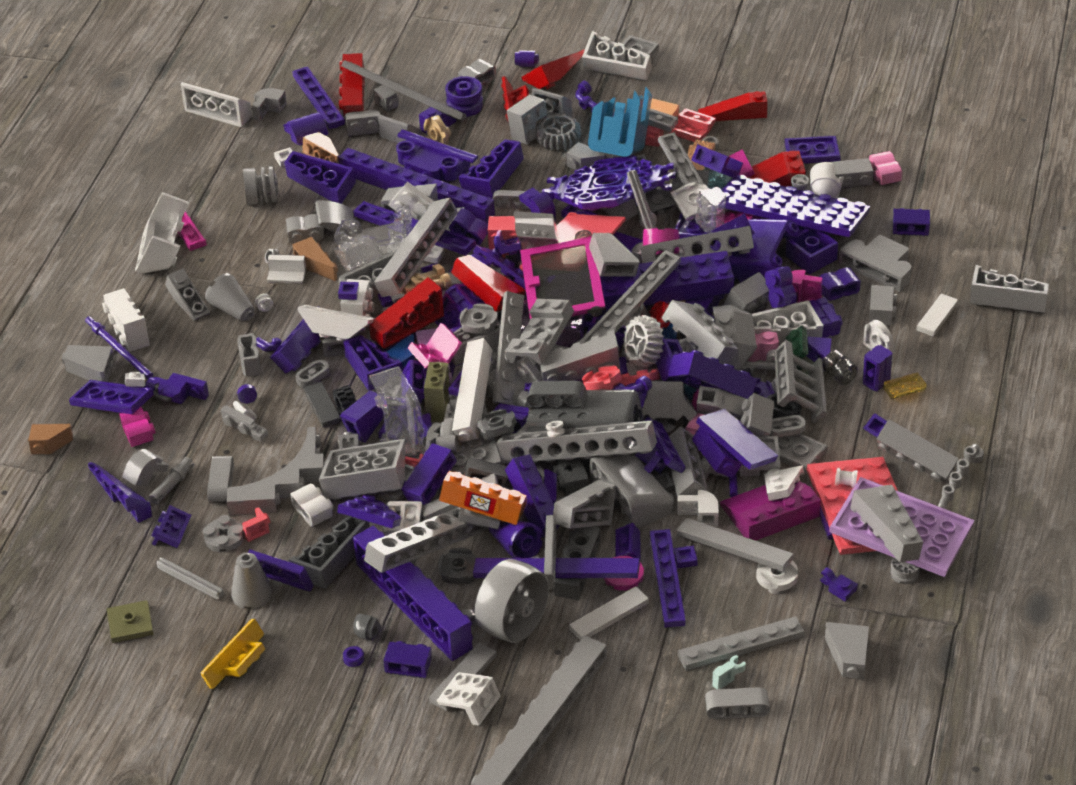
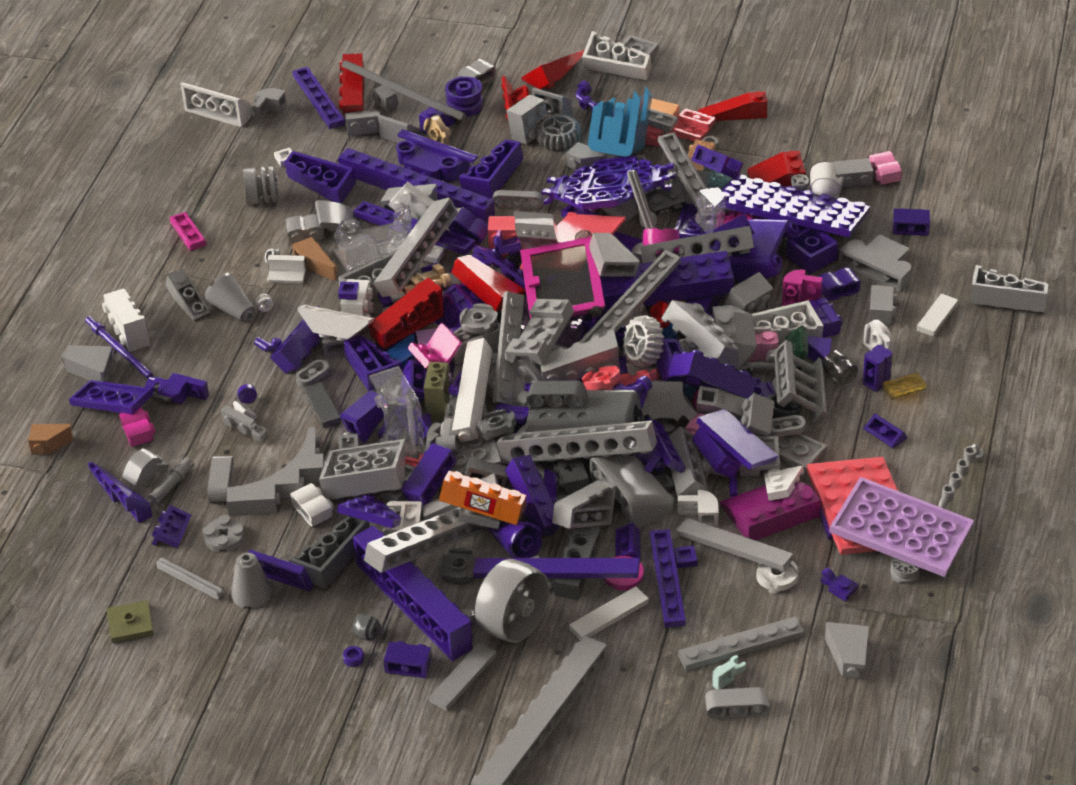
(134, 379): white plate -> none
(157, 244): white windscreen -> none
(236, 655): yellow bracket -> none
(249, 354): light grey brick -> none
(257, 526): coral bracket -> none
(305, 126): dark purple brick -> none
(320, 147): medium nougat slope -> none
(343, 398): black tyre -> none
(473, 693): white bracket -> none
(526, 58): dark purple brick -> none
(538, 202): dark purple brick -> none
(550, 550): light grey tile -> none
(555, 428): white bush -> none
(685, 199): white tile -> none
(746, 168): dark pink tile -> none
(780, 287): dark purple brick -> none
(815, 148): dark purple tile -> none
(846, 477): white bush -> none
(888, 518): light grey wedge -> none
(916, 451): light grey wedge -> none

